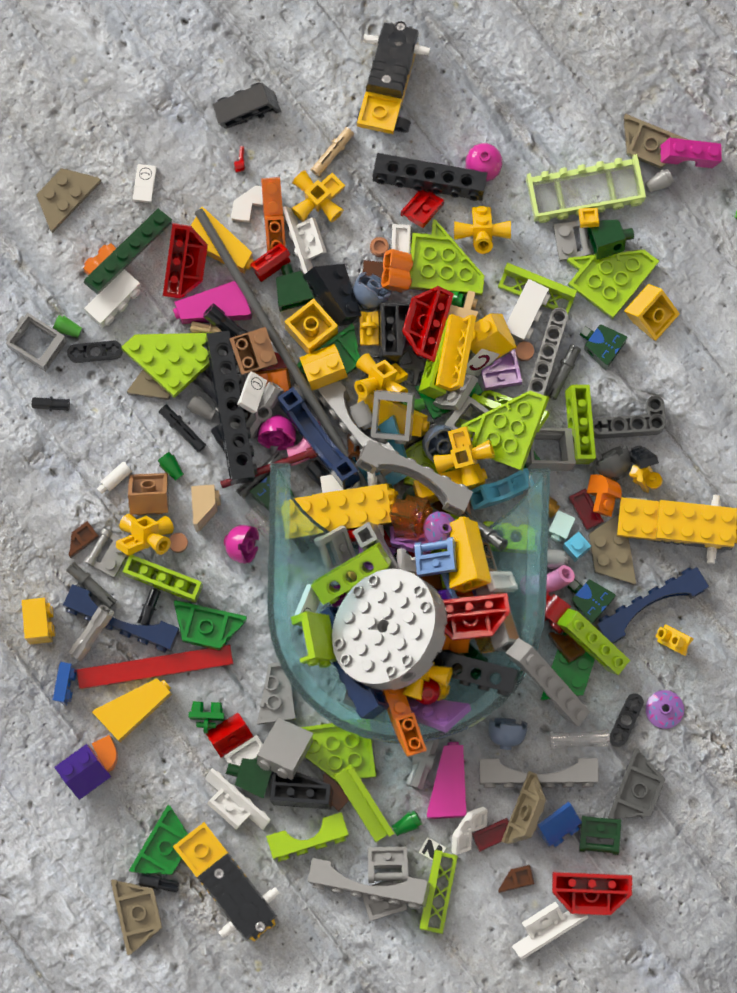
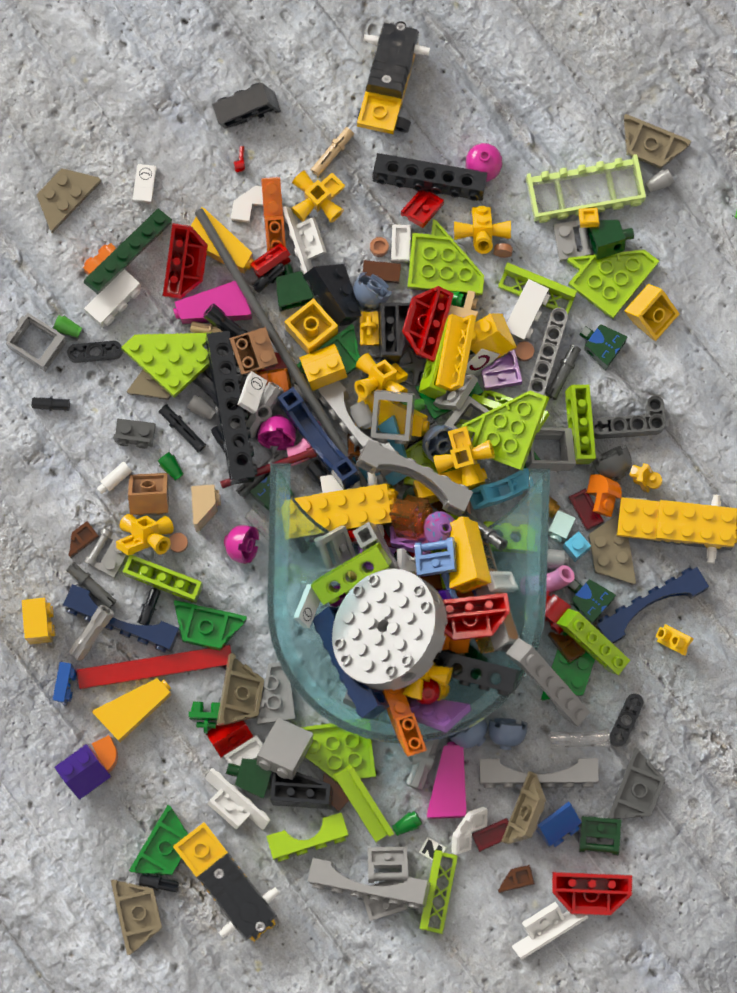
(135, 433): none -> dark grey bracket
(240, 693): none -> dark tan wing
(268, 277): none -> black axle
(318, 638): lime panel -> none
(396, 270): orange brick -> none
(471, 736): none -> sand blue cylinder
(503, 250): none -> nougat tile
(643, 457): black plate -> none
(660, 718): medium lavender dish -> none
(679, 150): dark pink arch -> none

